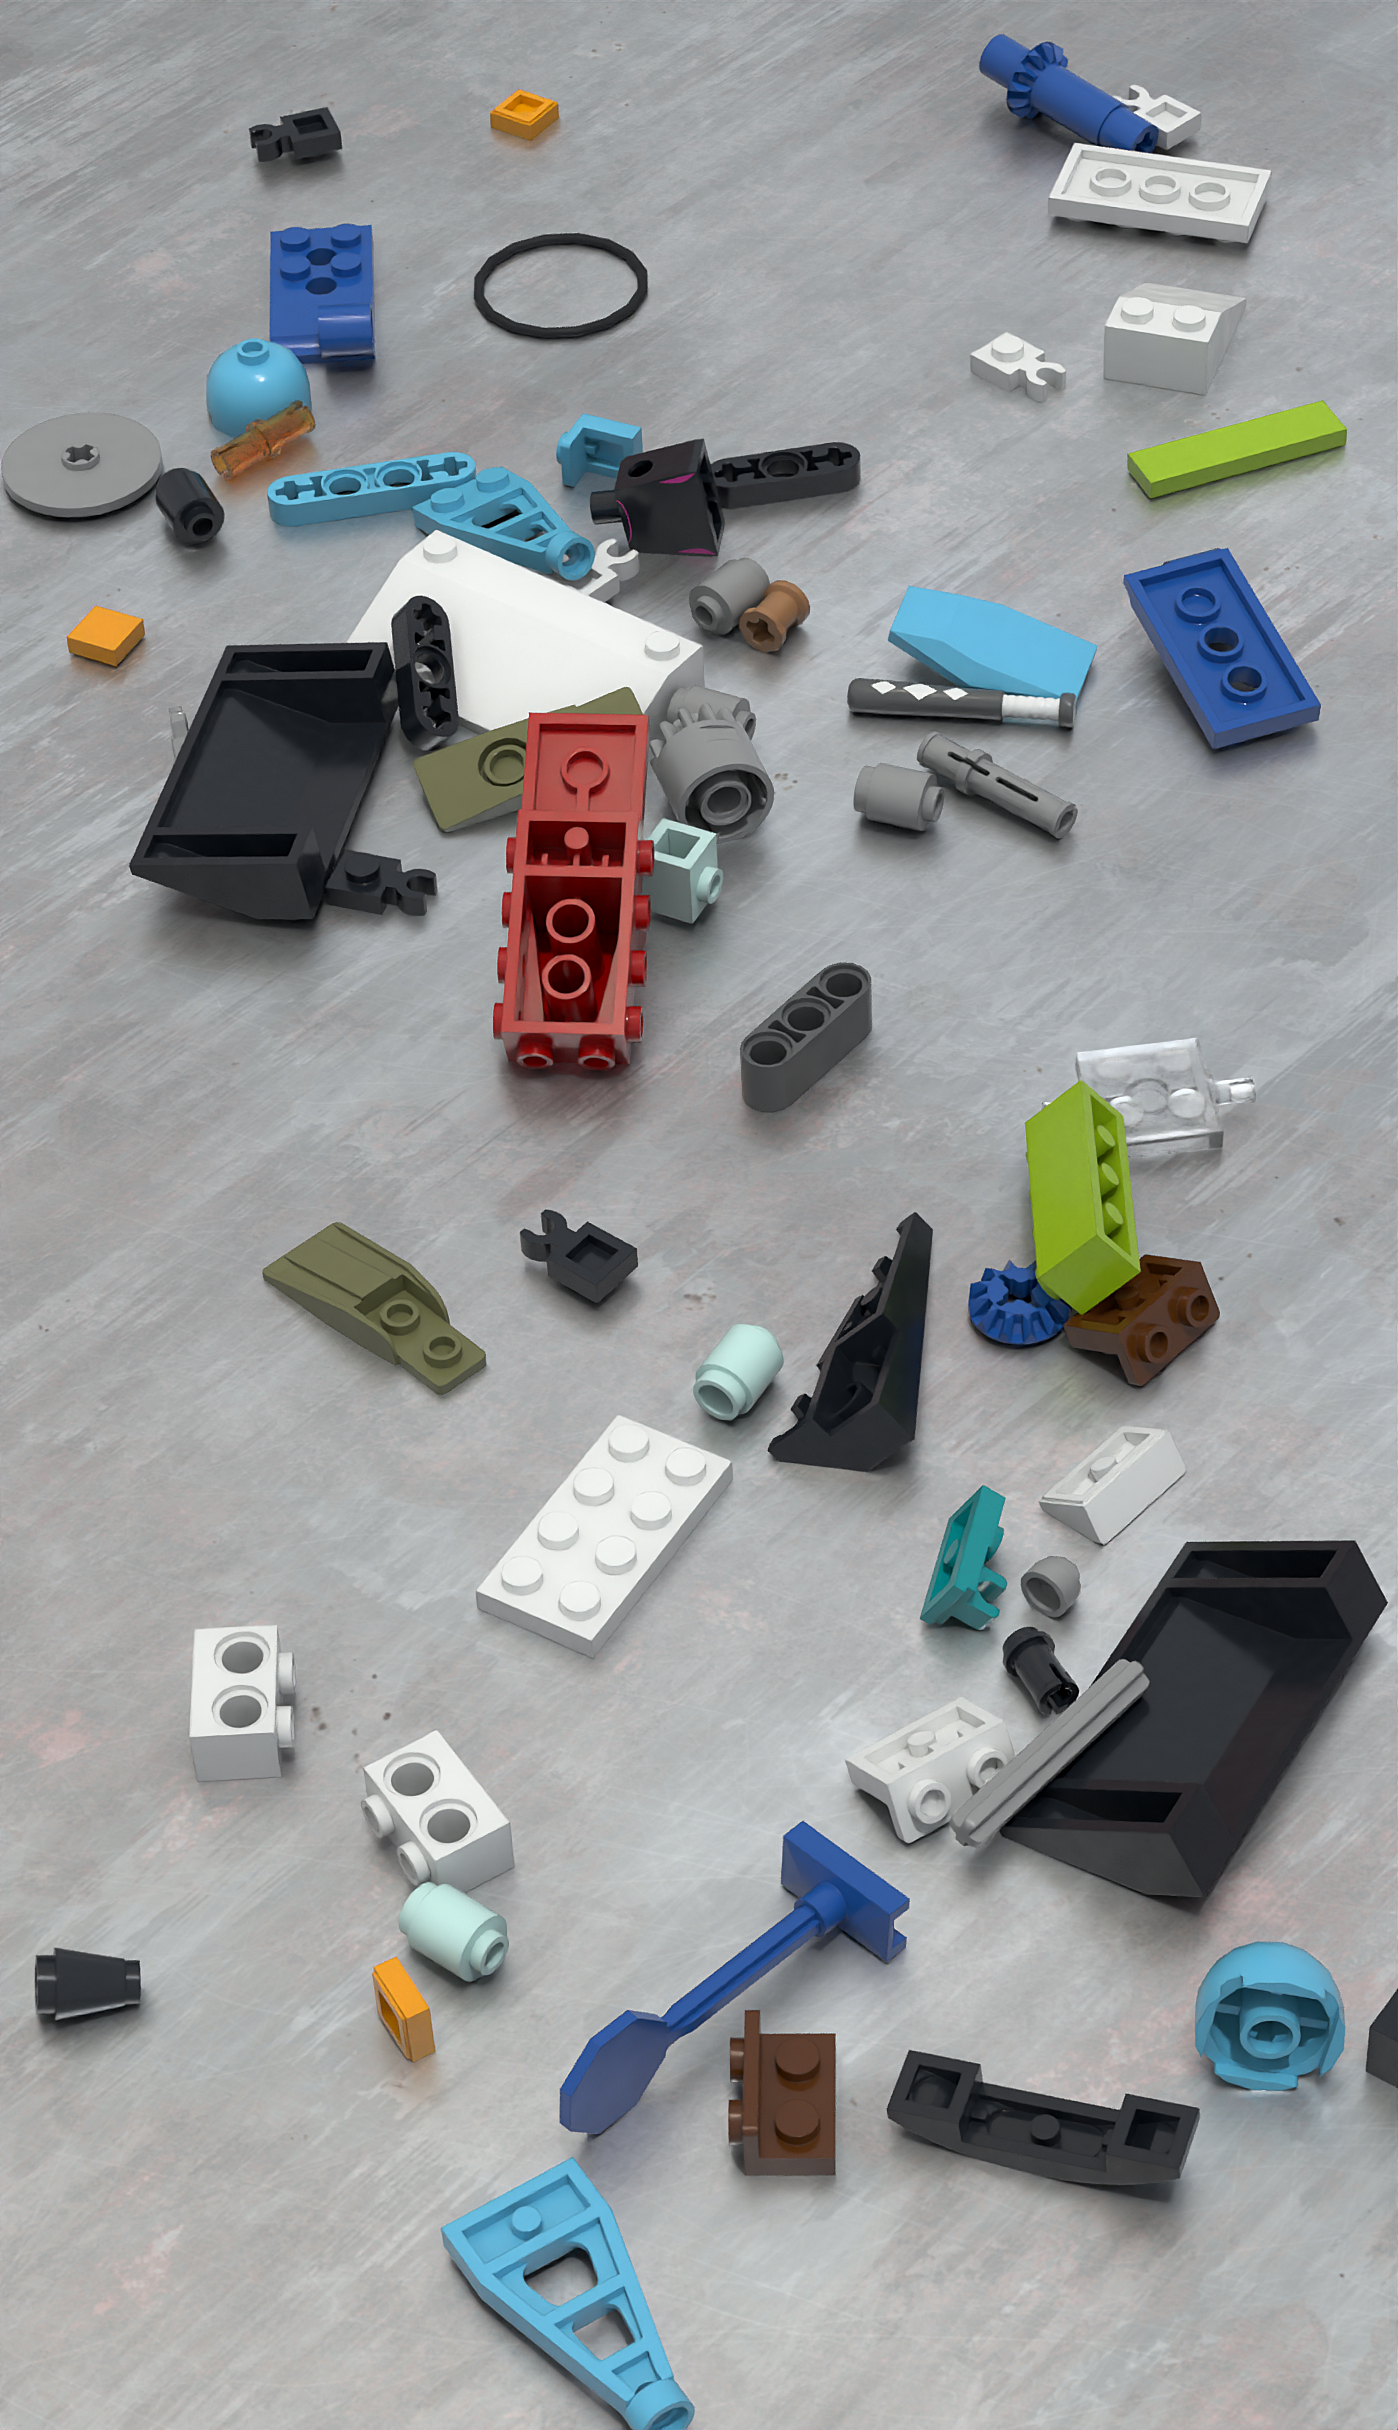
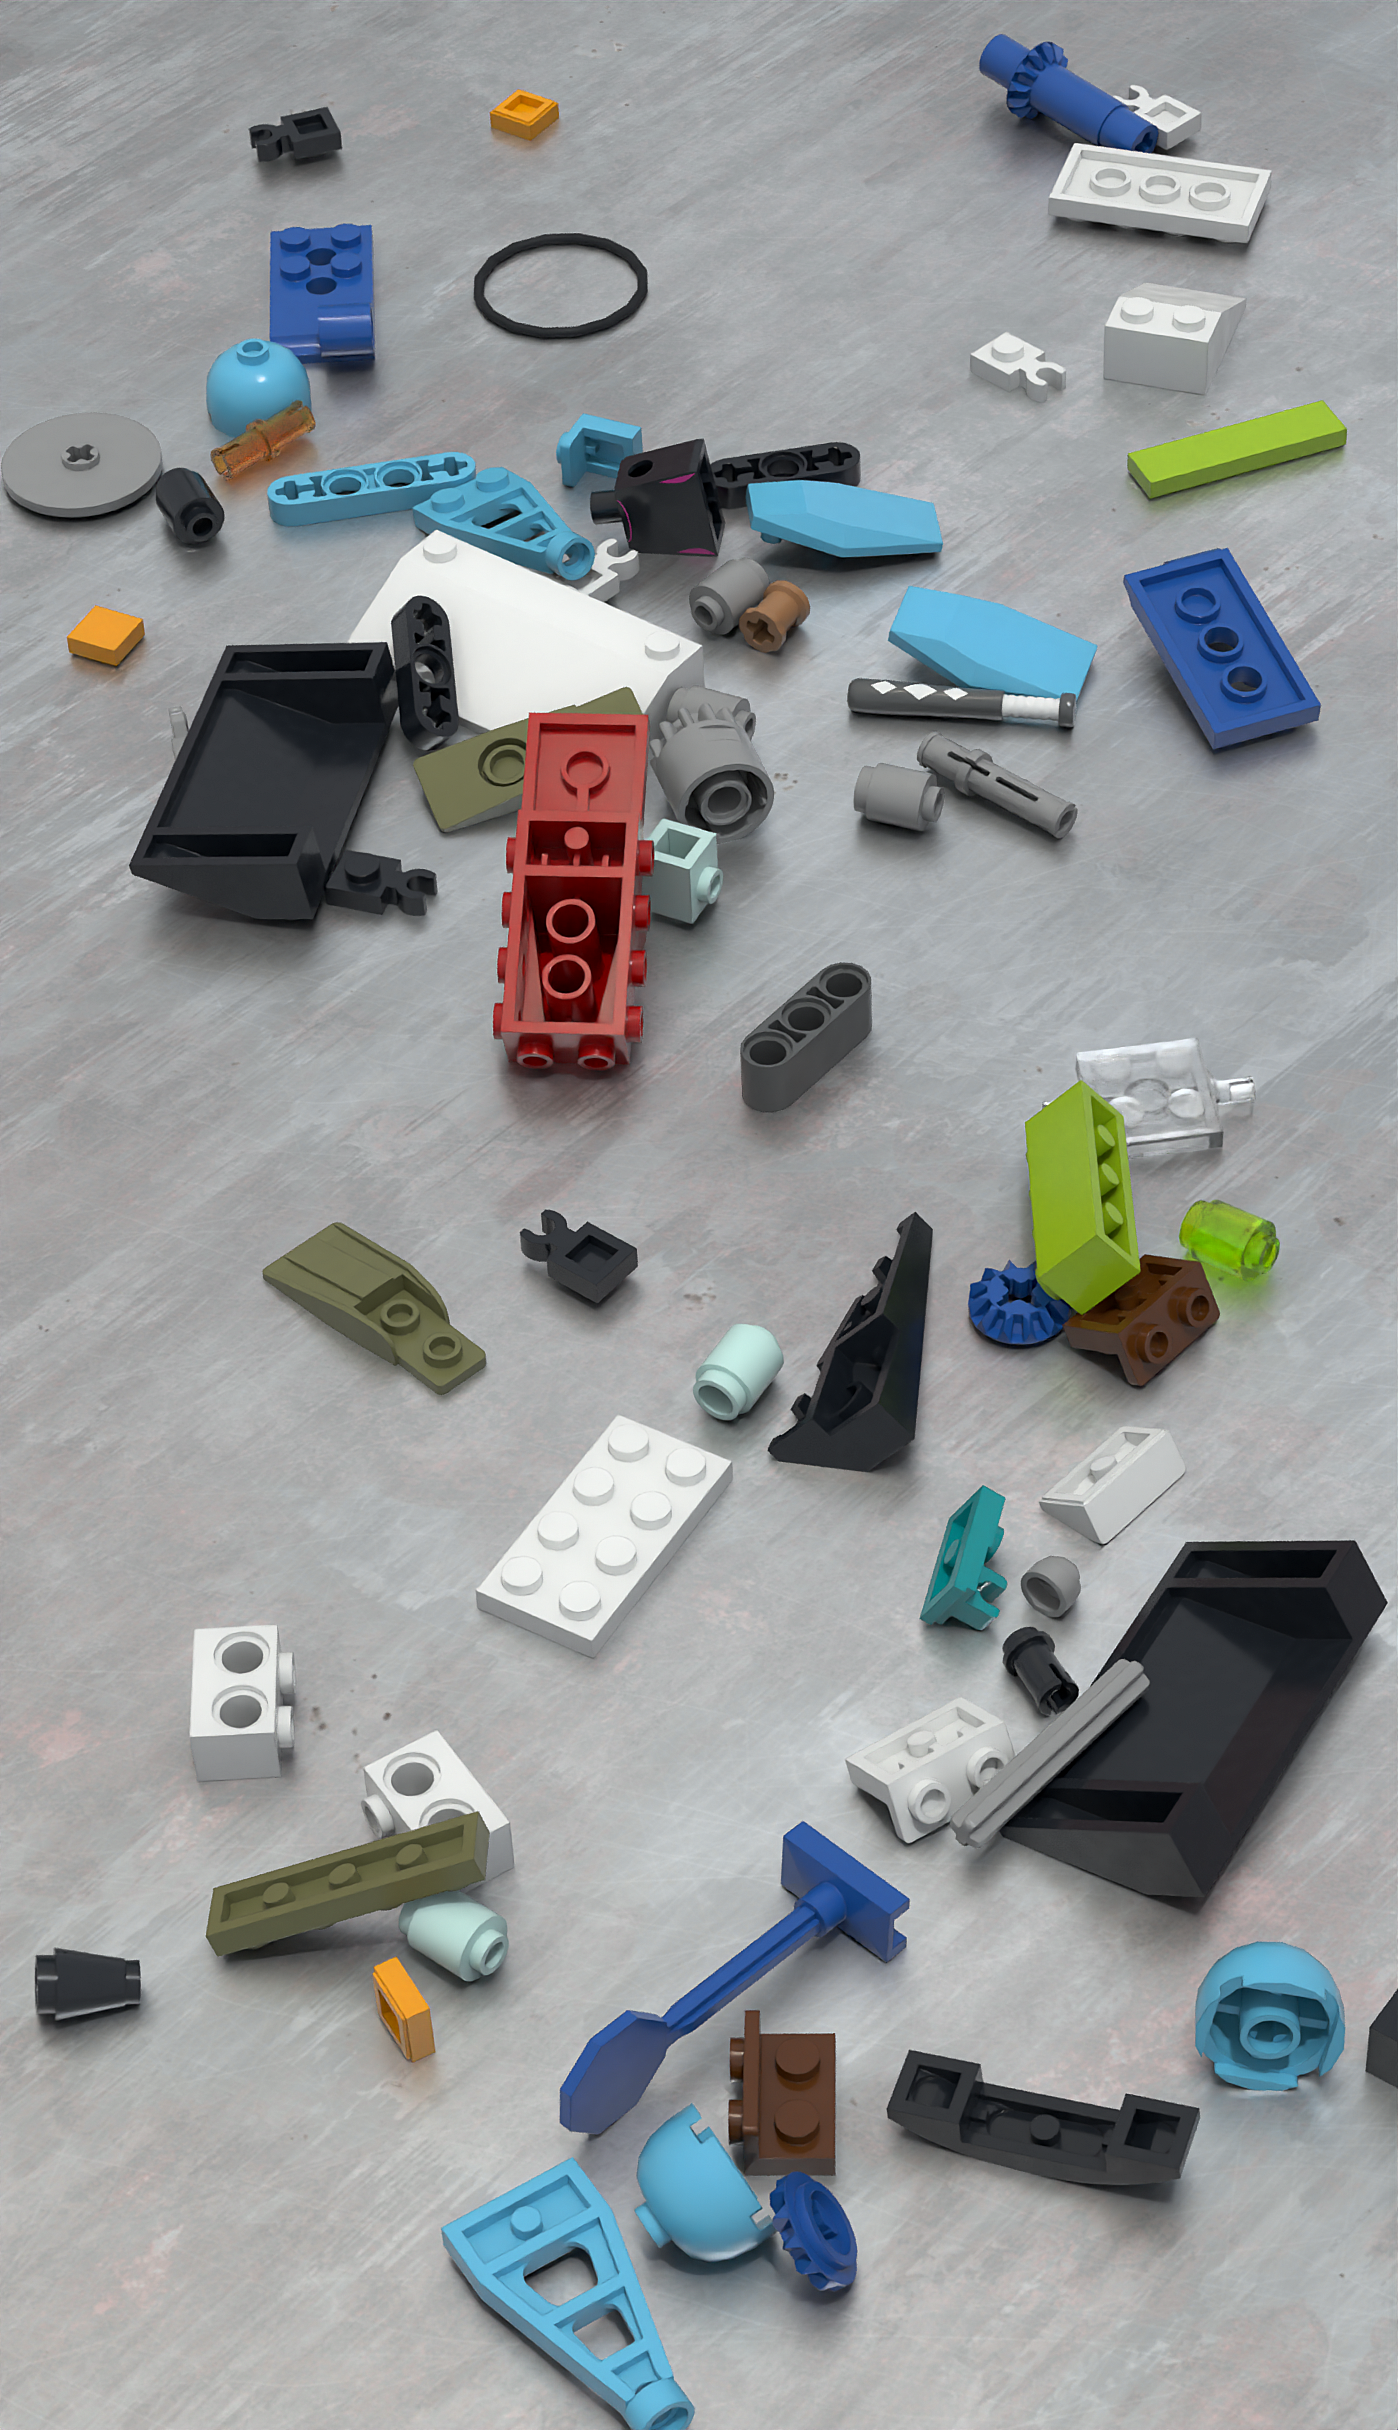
(348, 1884): none -> olive plate
(697, 2193): none -> medium azure cylinder
(814, 2231): none -> blue gear
(842, 518): none -> medium azure piece
(1229, 1239): none -> clear neon green brick

